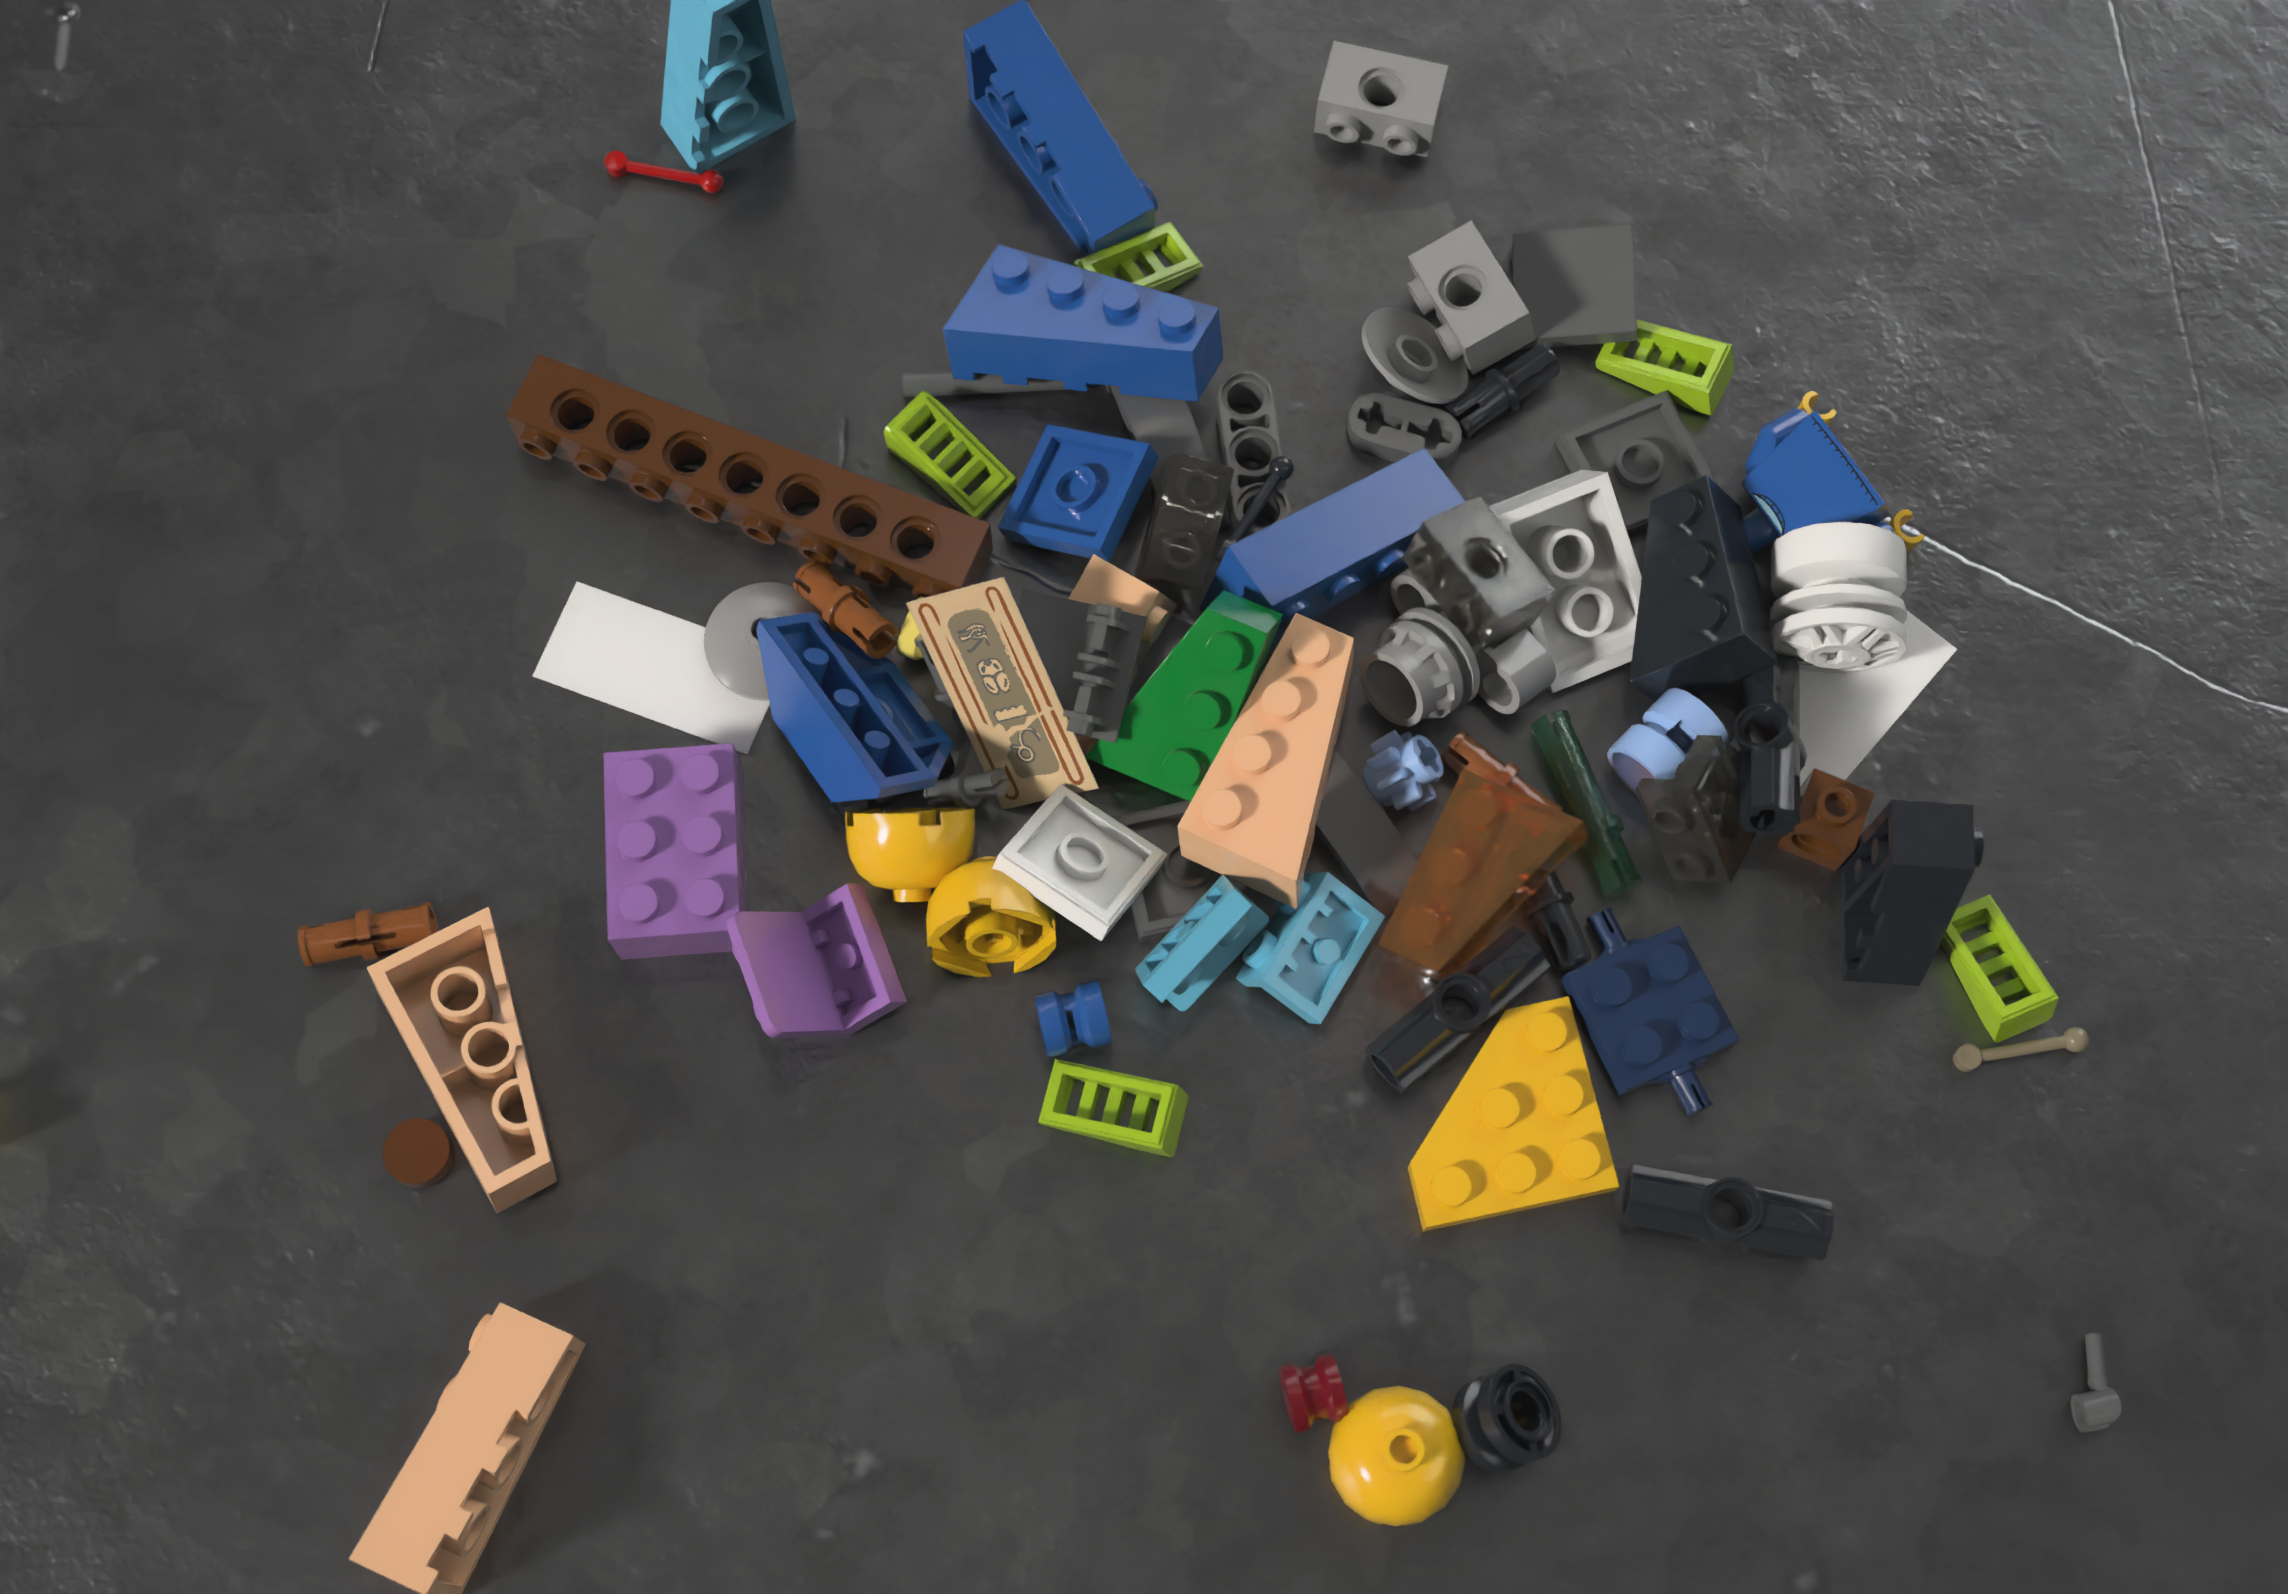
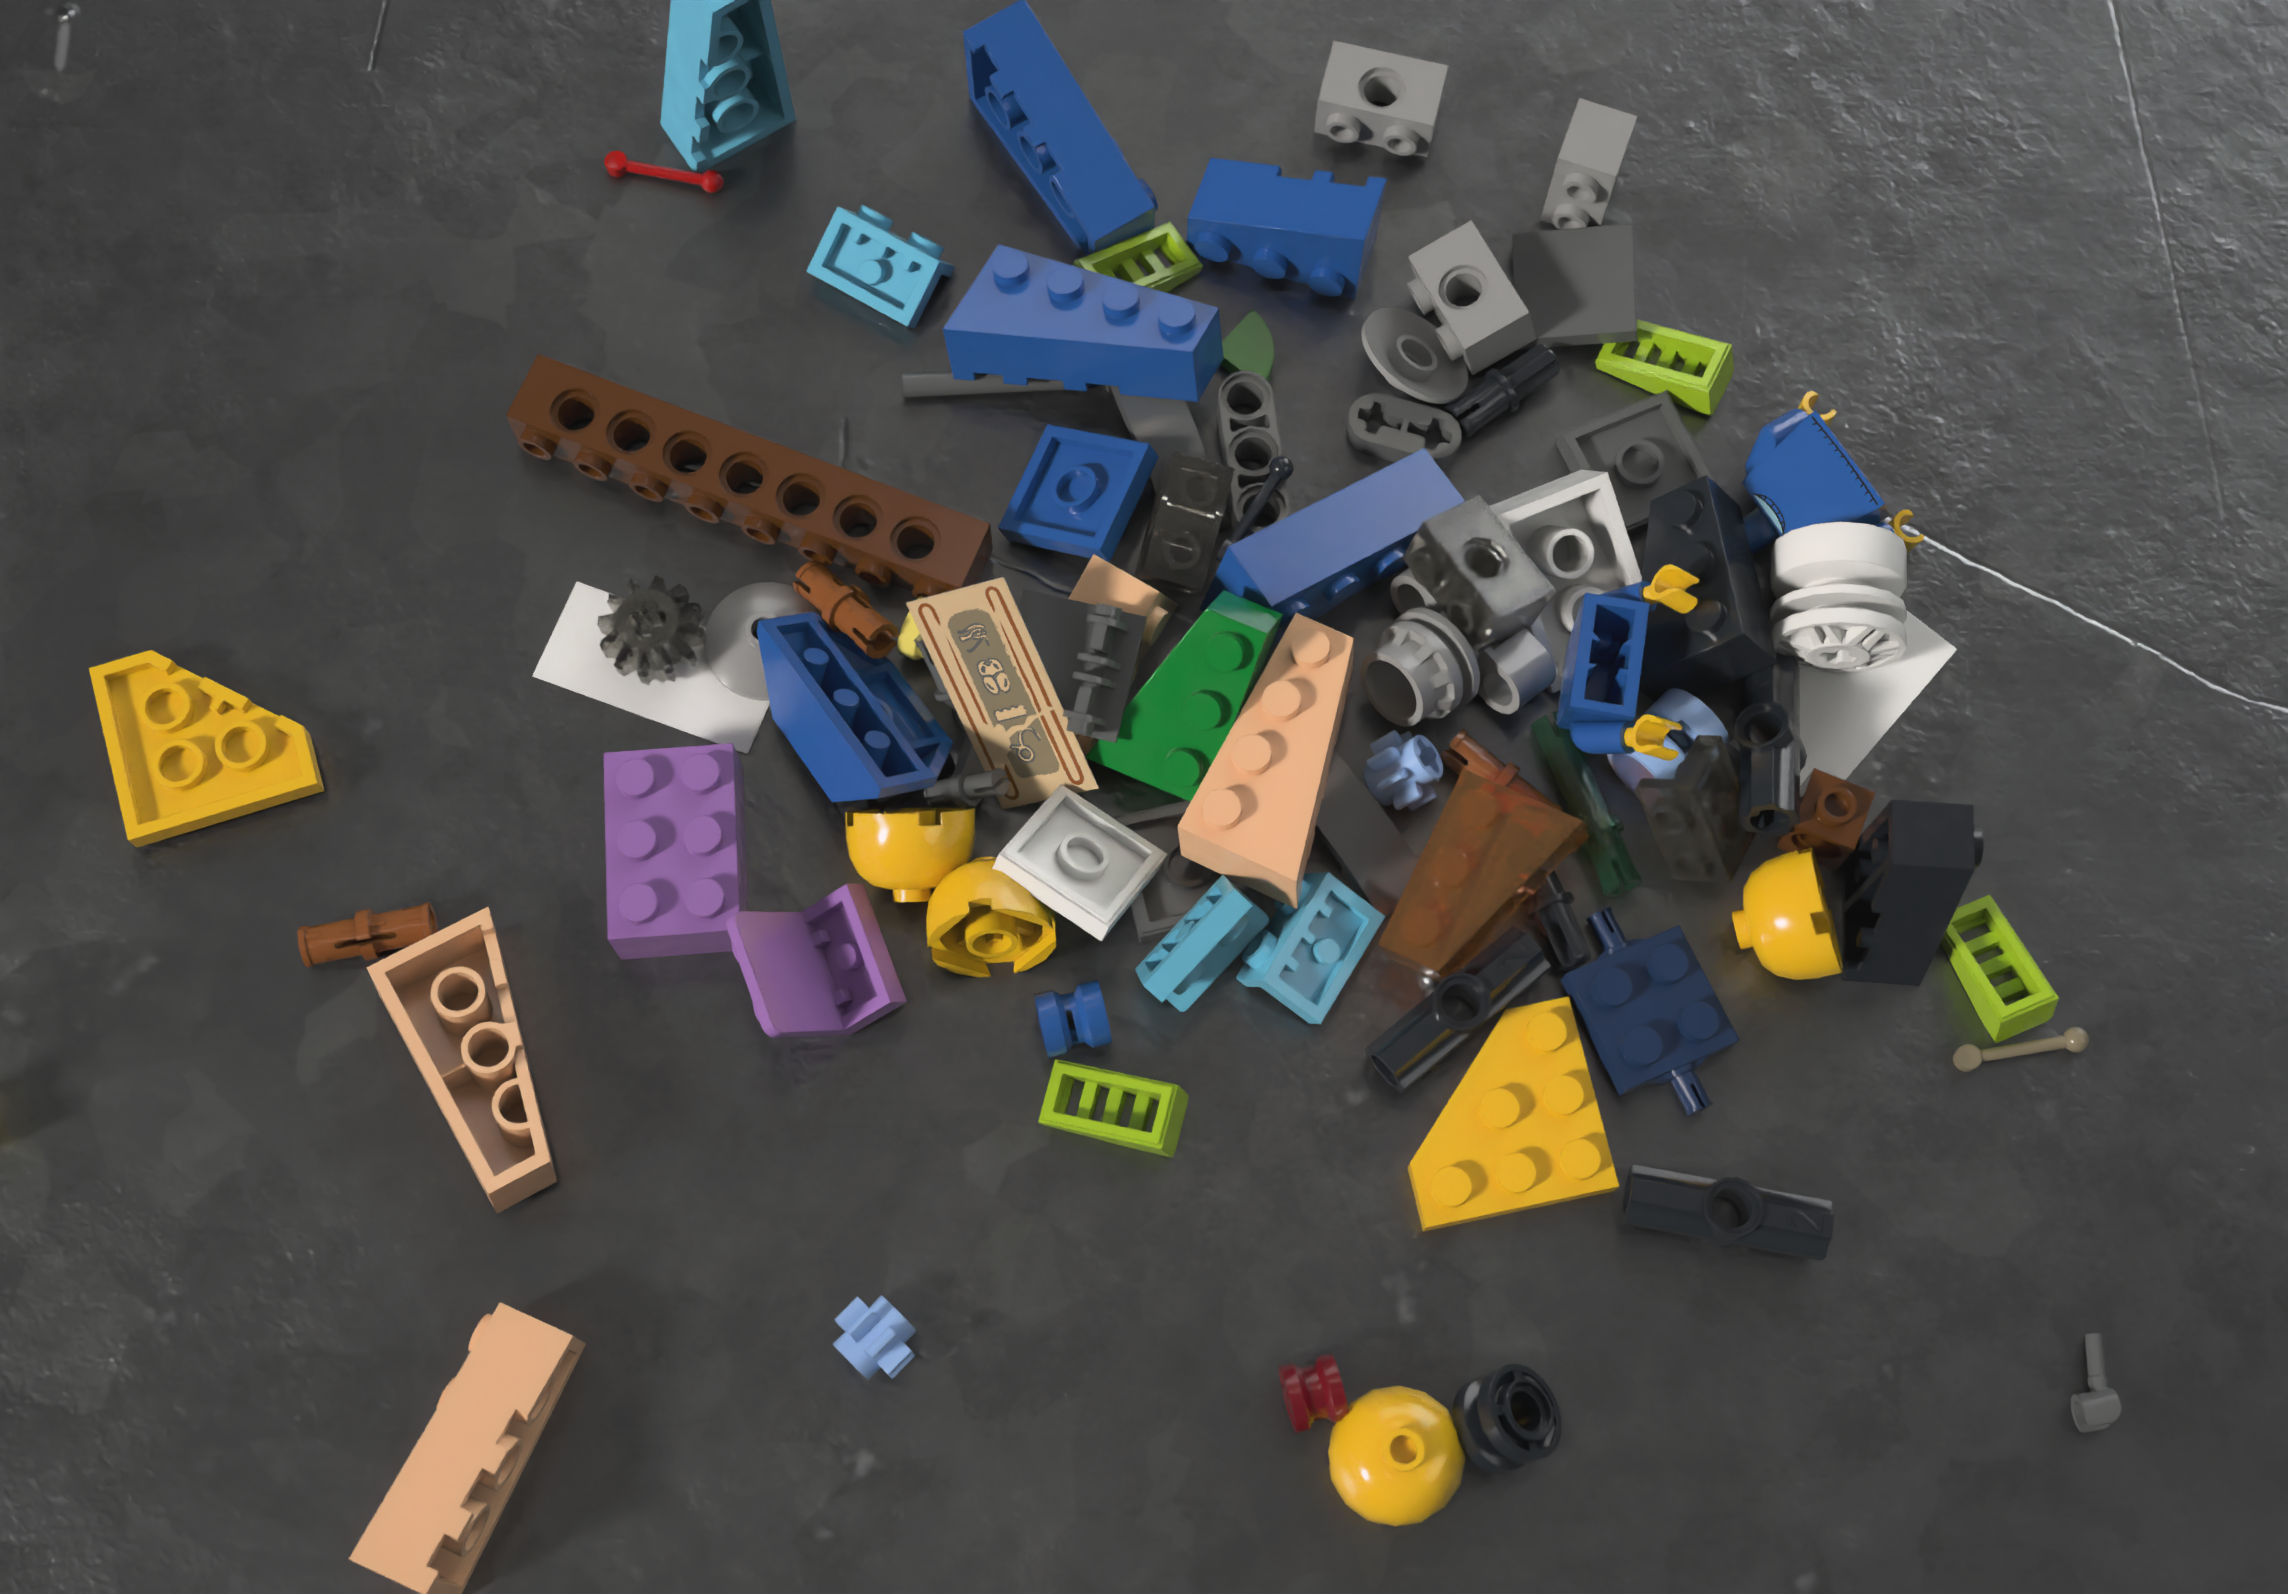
(194, 749): none -> yellow plate
(418, 1152): reddish brown tile -> none
(638, 616): none -> clear smoke gear
(874, 1337): none -> light blue gear
(879, 266): none -> medium azure bracket
(927, 411): lime slope -> none
(1249, 347): none -> bright green tile
(1287, 225): none -> blue wedge
(1587, 166): none -> light grey brick
(1606, 666): none -> blue torso
(1789, 918): none -> yellow cylinder

